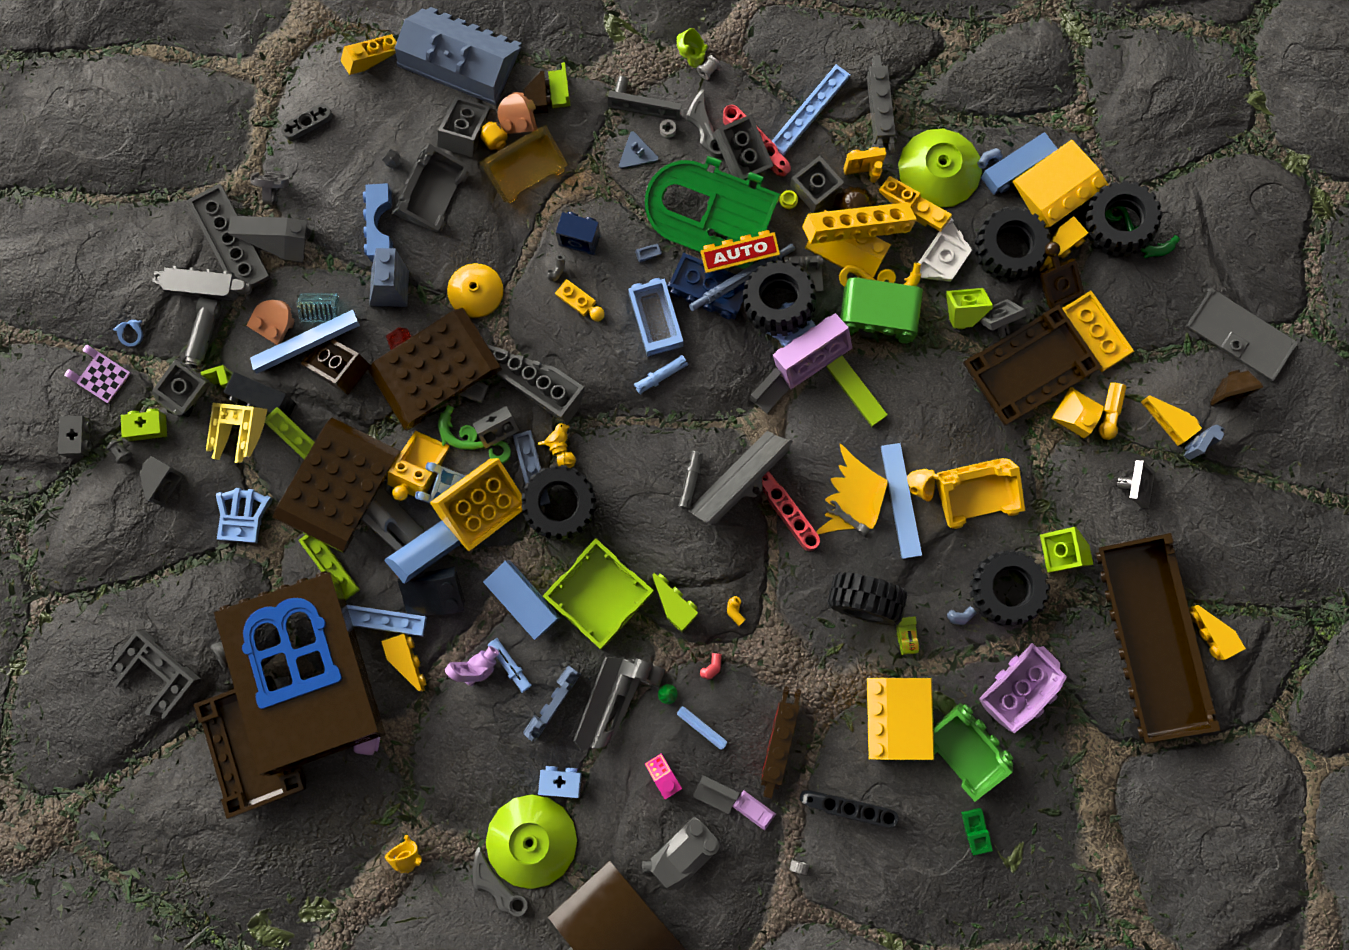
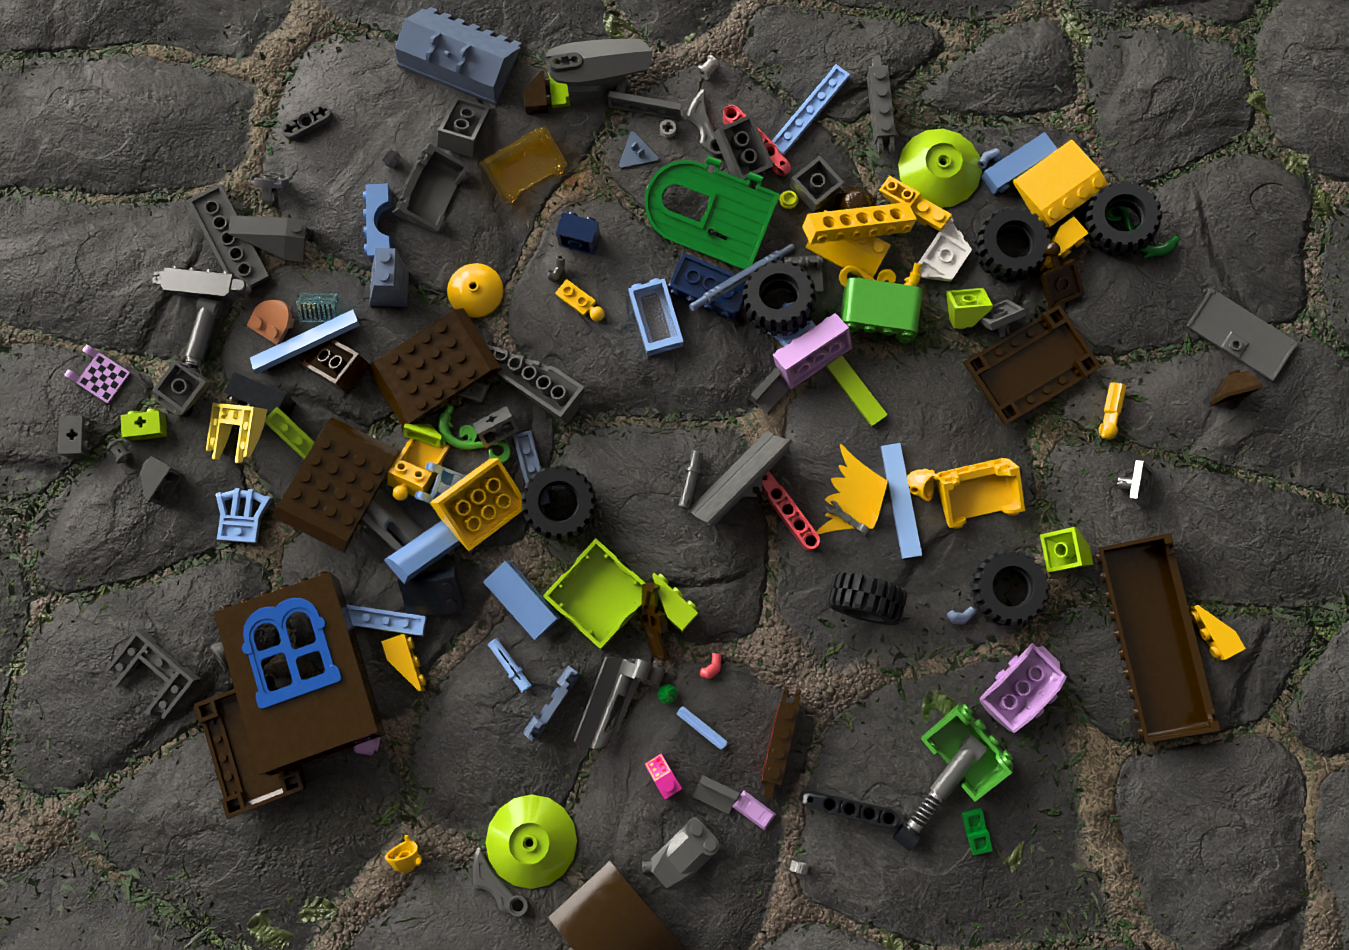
(136, 326): medium blue piece -> none
(218, 375): lime panel -> none
(327, 561): lime tile -> none
(367, 54): yellow slope -> none
(397, 337): clear red slope -> none
(423, 433): none -> lime slope
(474, 670): lavender piece -> none
(493, 135): yellow head -> none
(517, 114): nougat slope -> none
(548, 786): light blue brick -> none
(557, 439): yellow animal -> none
(566, 458): yellow plate -> none
(597, 66): none -> dark grey piece
(648, 252): sand blue piece -> none
(653, 621): none -> dark brown plate
(661, 374): light blue pin -> none
(692, 47): lime hair -> none
(733, 610): yellow arm -> none
(739, 252): brick -> none
(864, 161): yellow plate -> none
(900, 718): yellow slope -> none
(907, 636): lime leg -> none
(968, 753): none -> piece
(1078, 413): yellow slope -> none
(1098, 330): yellow tile -> none
(1174, 421): yellow slope -> none
(1203, 441): sand blue slope -> none

